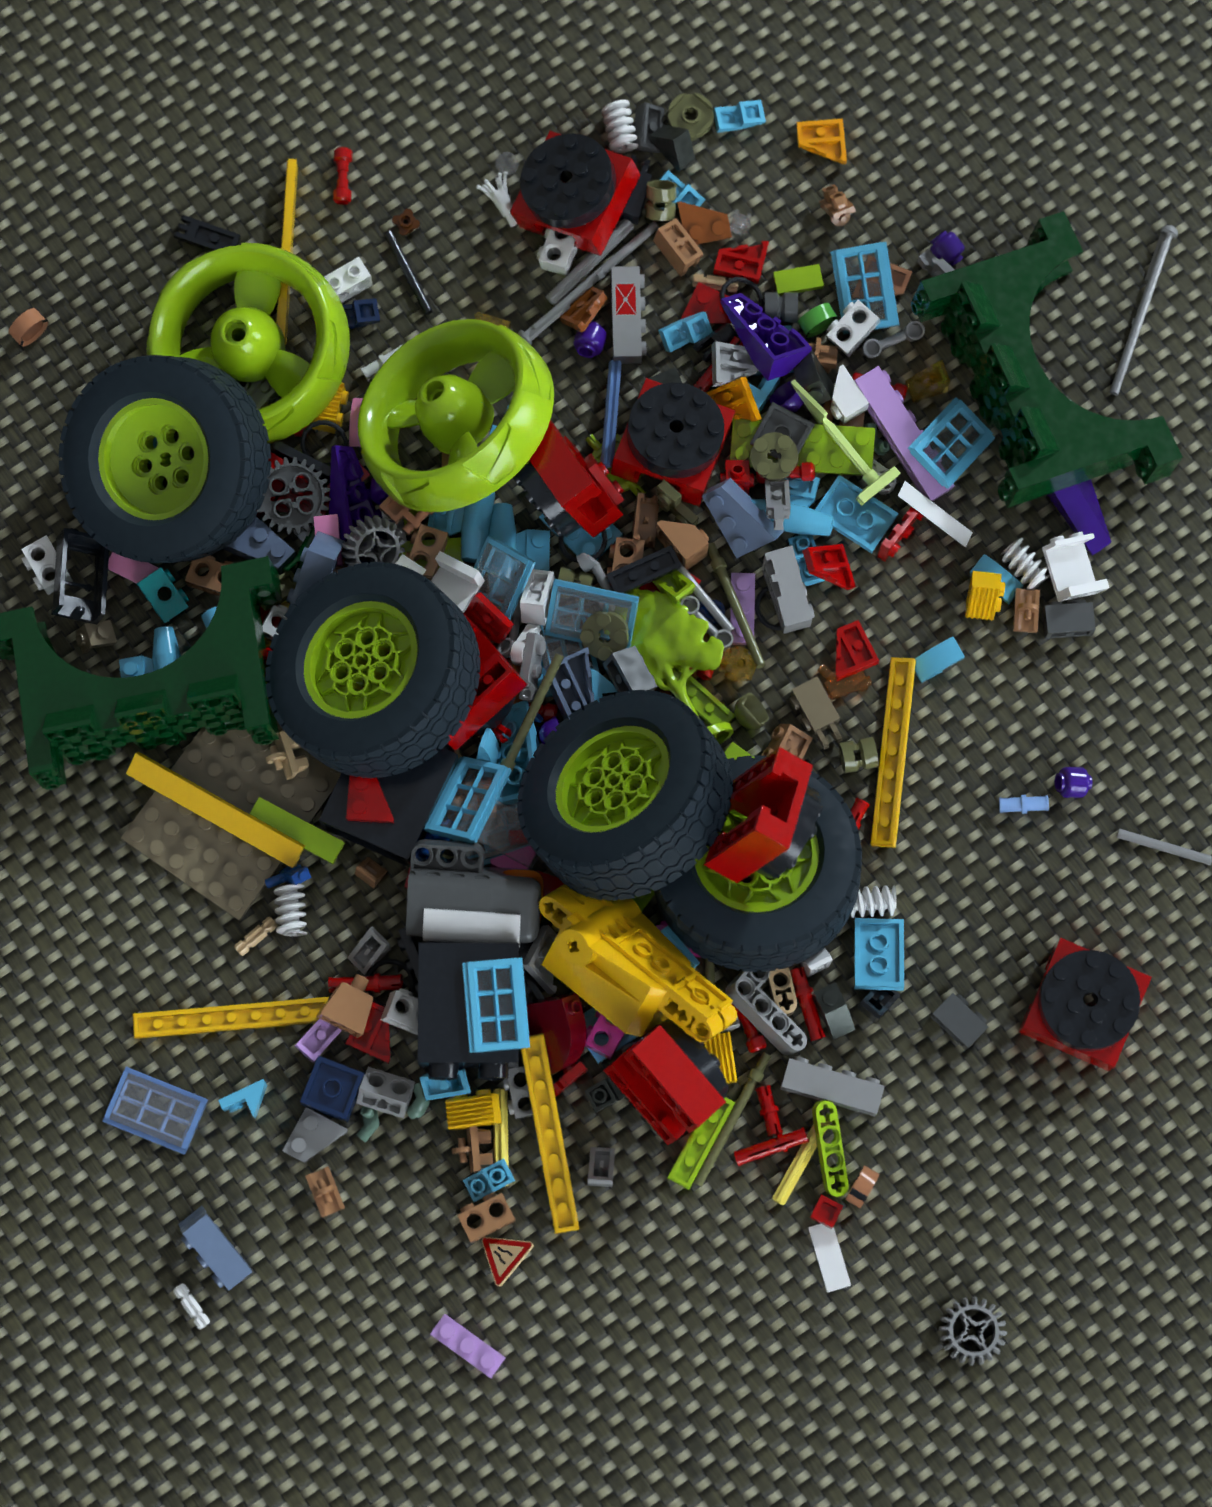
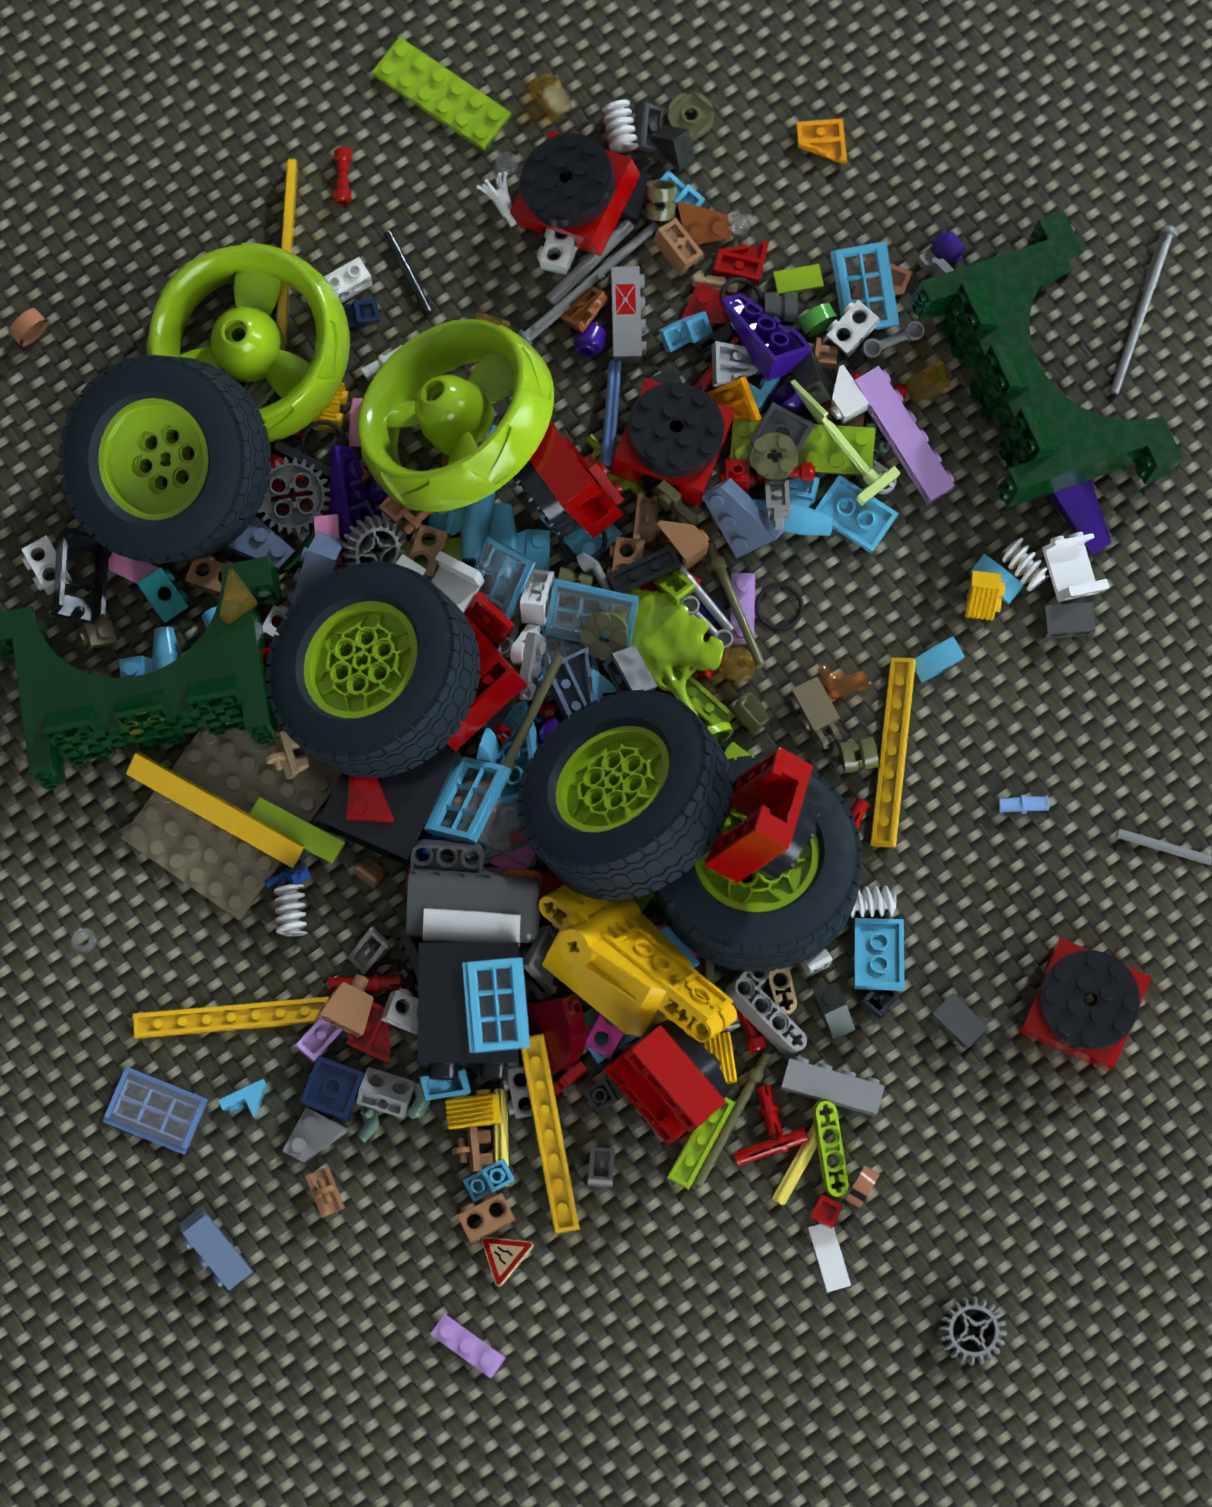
(78, 934): none -> clear plate
(191, 1306): white axle -> none
(205, 234): black hinge -> none
(236, 598): none -> clear yellow slope
(255, 936): tan axle -> none
(403, 228): reddish brown plate -> none
(441, 94): none -> lime plate
(550, 94): none -> clear yellow slope
(739, 117): medium azure slope -> none
(787, 589): light grey wedge -> none
(790, 739): medium nougat bracket -> none
(800, 543): medium azure slope -> none
(808, 1007): red pin -> none
(830, 564): red wing -> none
(836, 205): medium nougat hips -> none
(853, 651): red wing -> none
(890, 546): red wing -> none
(935, 514): white sticker -> none
(951, 442): medium azure piece -> none
(1026, 610): medium nougat hips -> none
(1073, 782): dark purple head -> none

